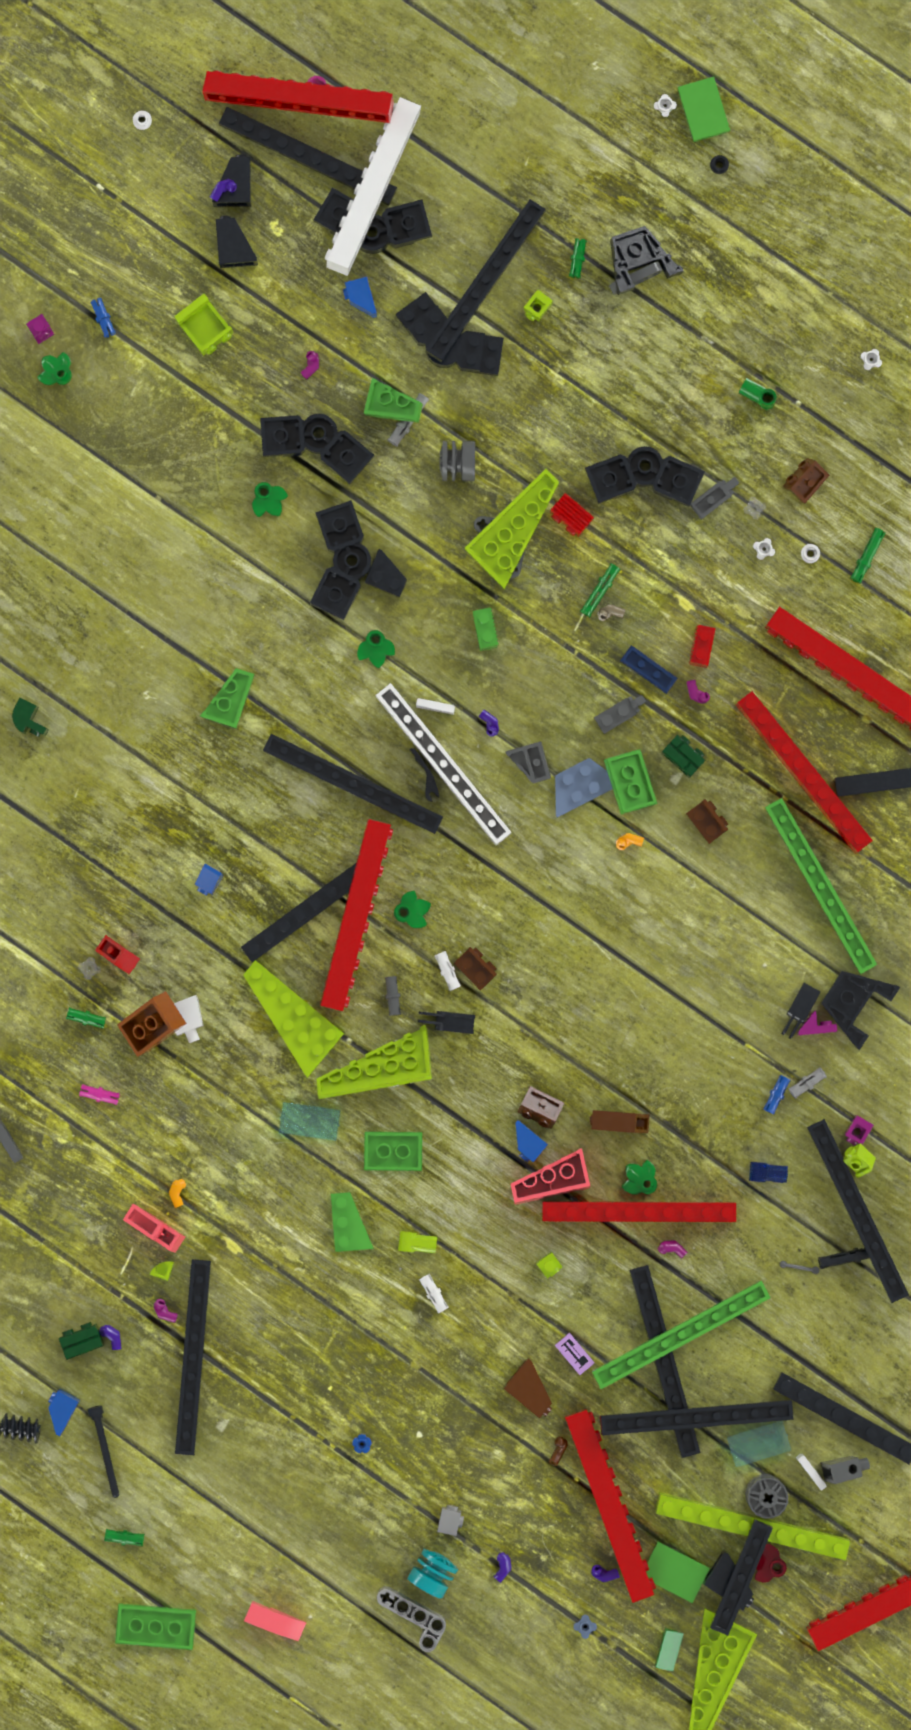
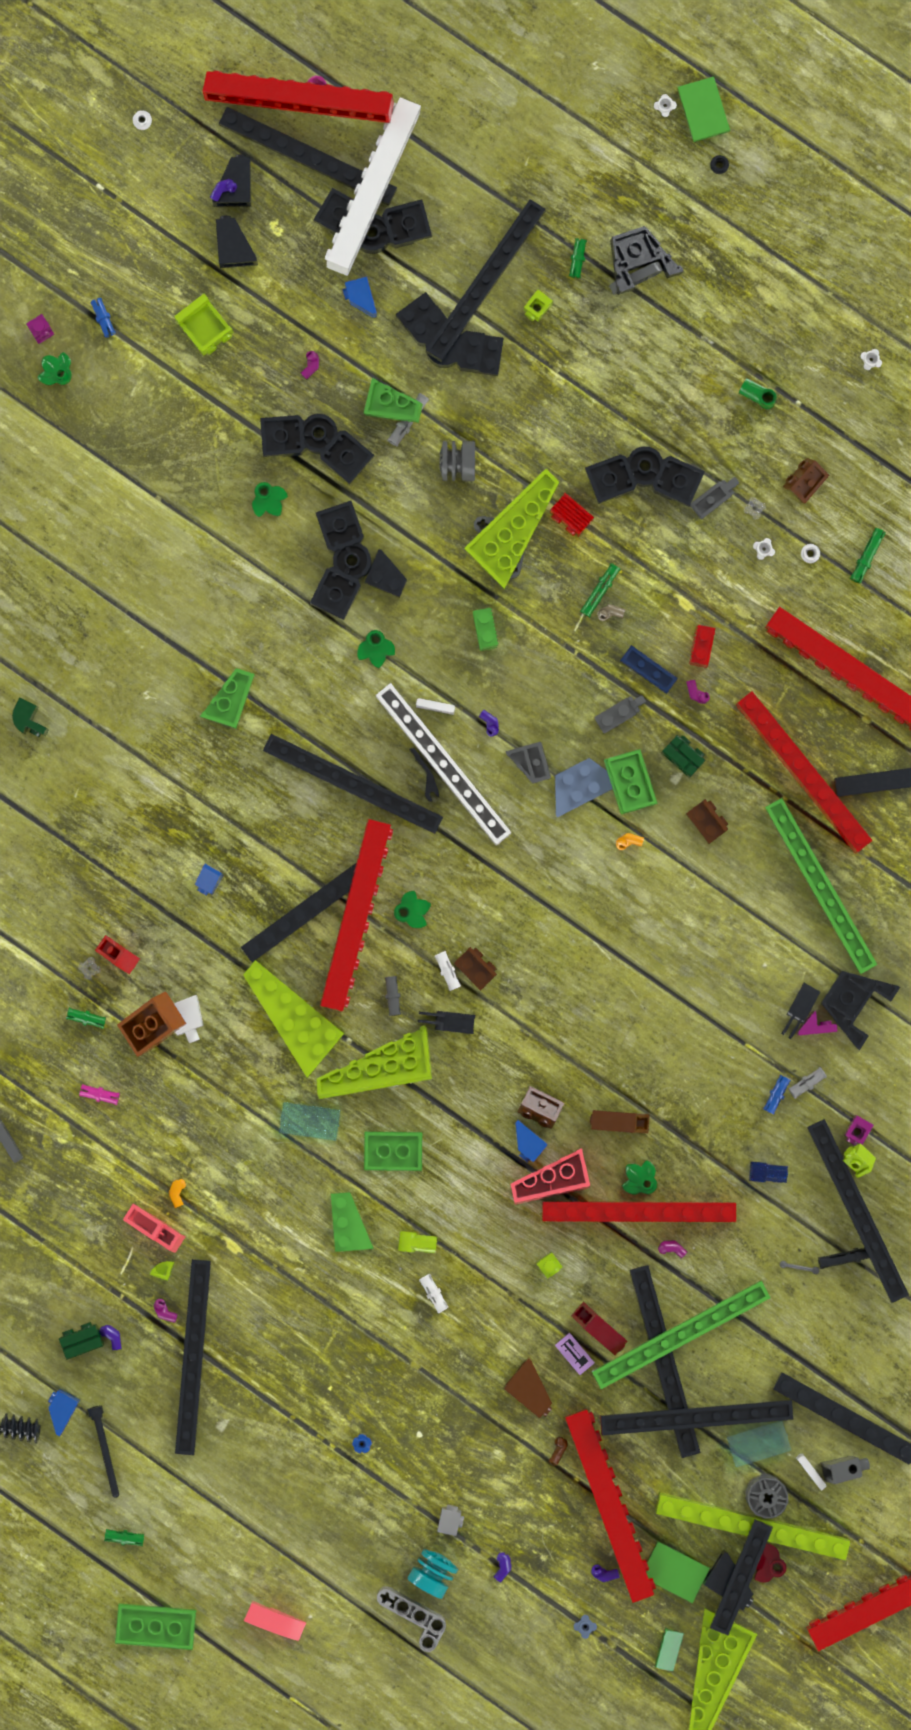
(599, 1328): none -> dark red slope

